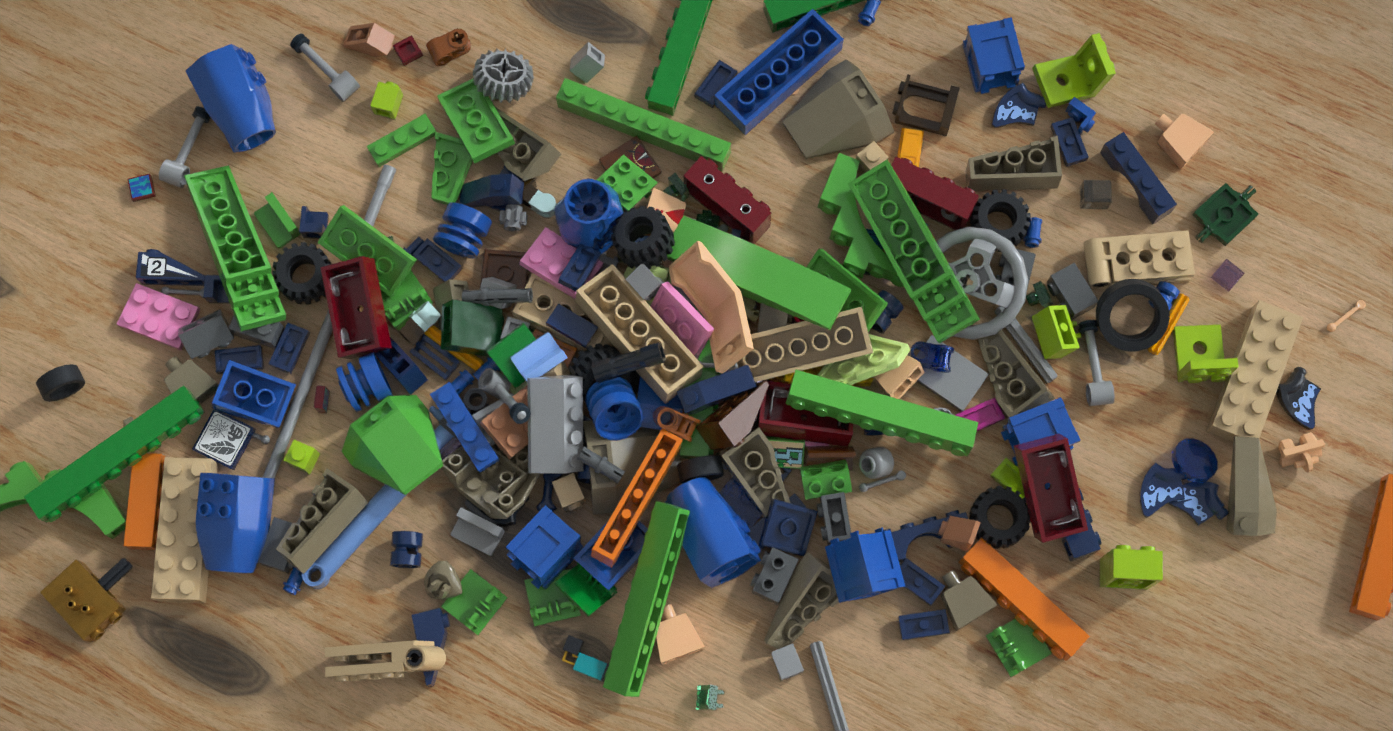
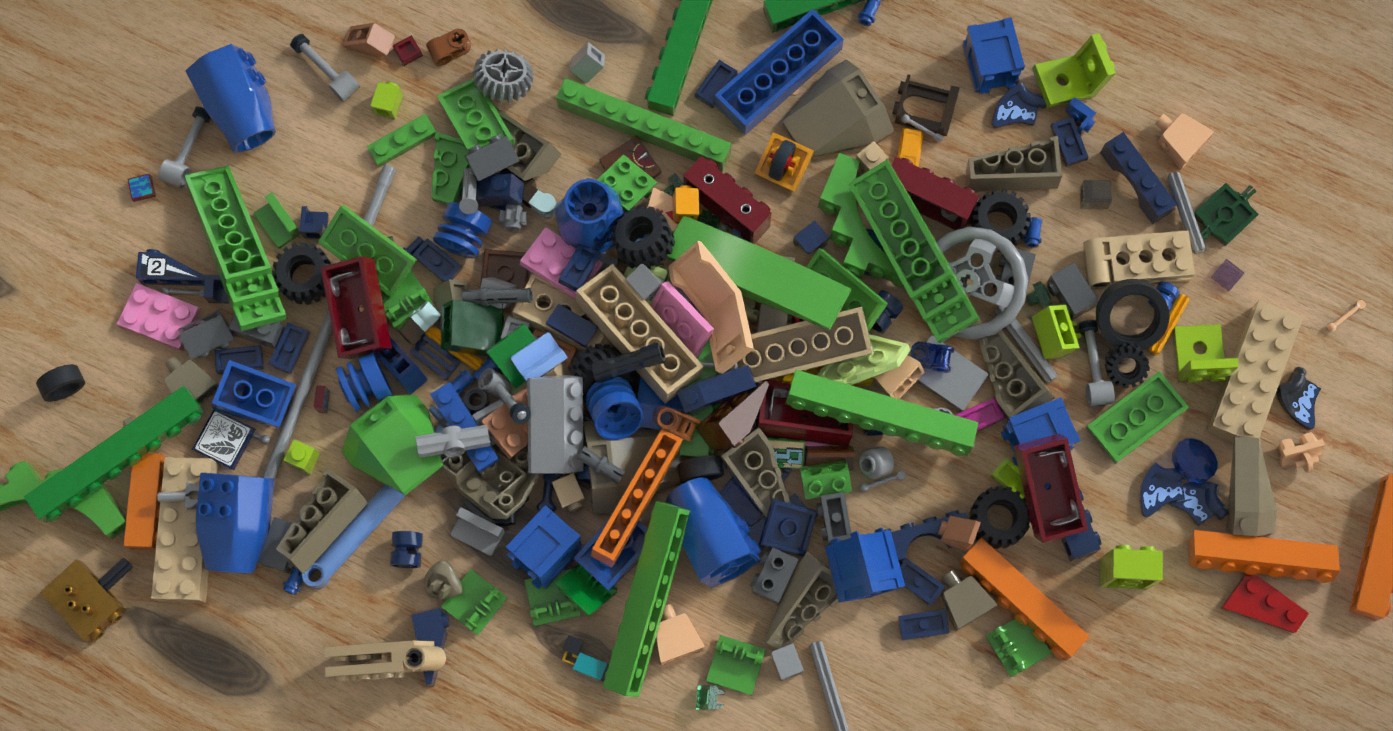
(180, 496): none -> light grey bar
(452, 441): none -> light grey piece
(468, 203): none -> light grey axle
(491, 157): none -> dark grey brick
(685, 203): none -> light orange brick
(735, 665): none -> bright green hinge
(784, 162): none -> light orange plate
(811, 238): none -> dark blue panel
(937, 137): none -> light grey hinge
(1127, 352): none -> black tyre
(1137, 417): none -> bright green plate
(1186, 212): none -> light grey axle
(1263, 556): none -> orange brick
(1264, 603): none -> red wing

